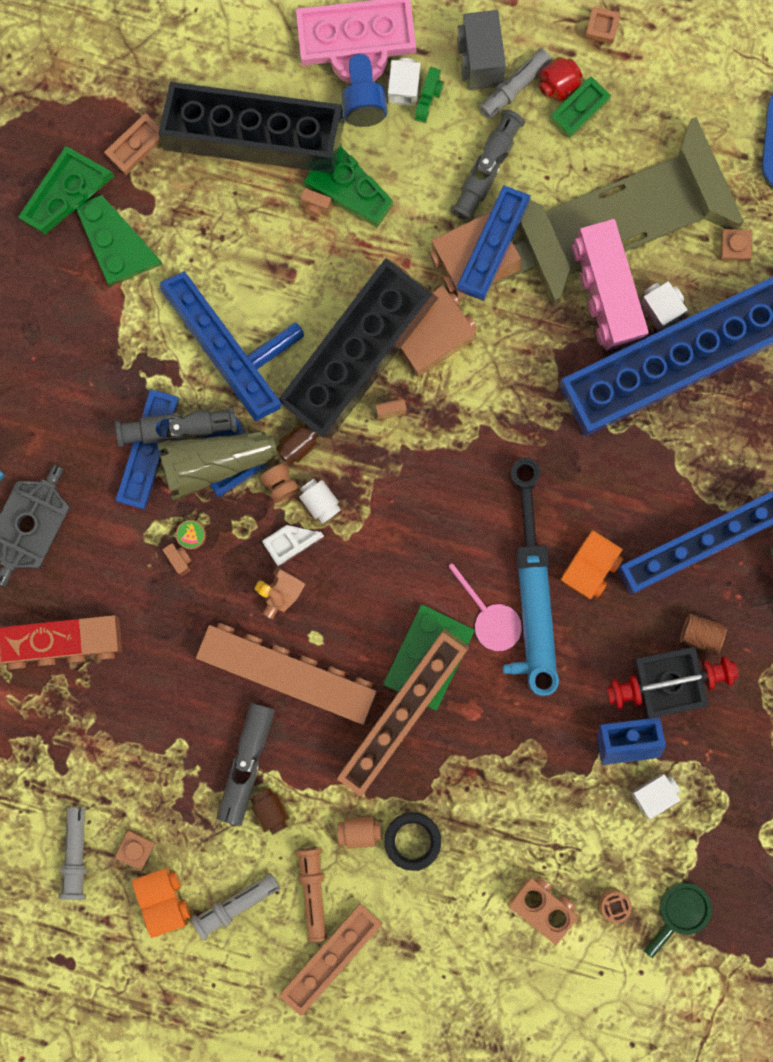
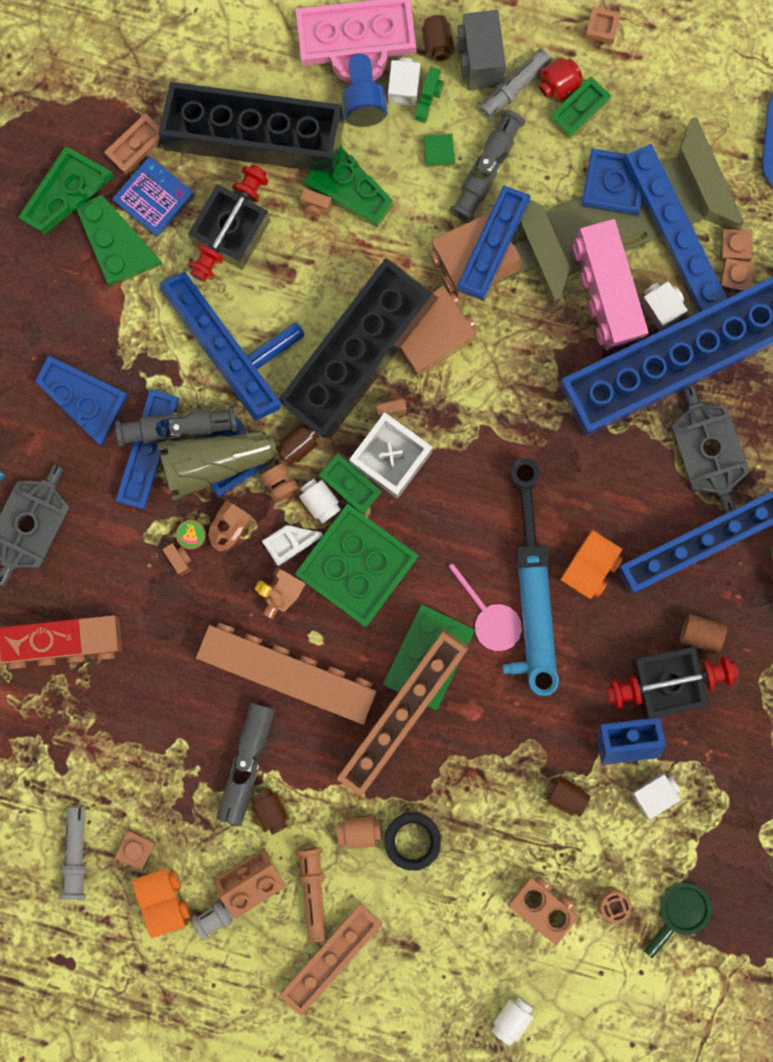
(83, 397): none -> blue wing
(153, 196): none -> blue tile
(228, 526): none -> nougat rock
(229, 225): none -> black brick
(249, 883): none -> nougat bracket
(350, 484): none -> green plate
(356, 565): none -> green plate
(390, 455): none -> white brick
(438, 38): none -> reddish brown brick
(439, 150): none -> green tile
(513, 1020): none -> white brick
(566, 796): none -> reddish brown brick
(610, 184): none -> blue tile
(675, 227): none -> blue plate
(710, 473): none -> dark grey plate
(737, 275): none -> nougat plate

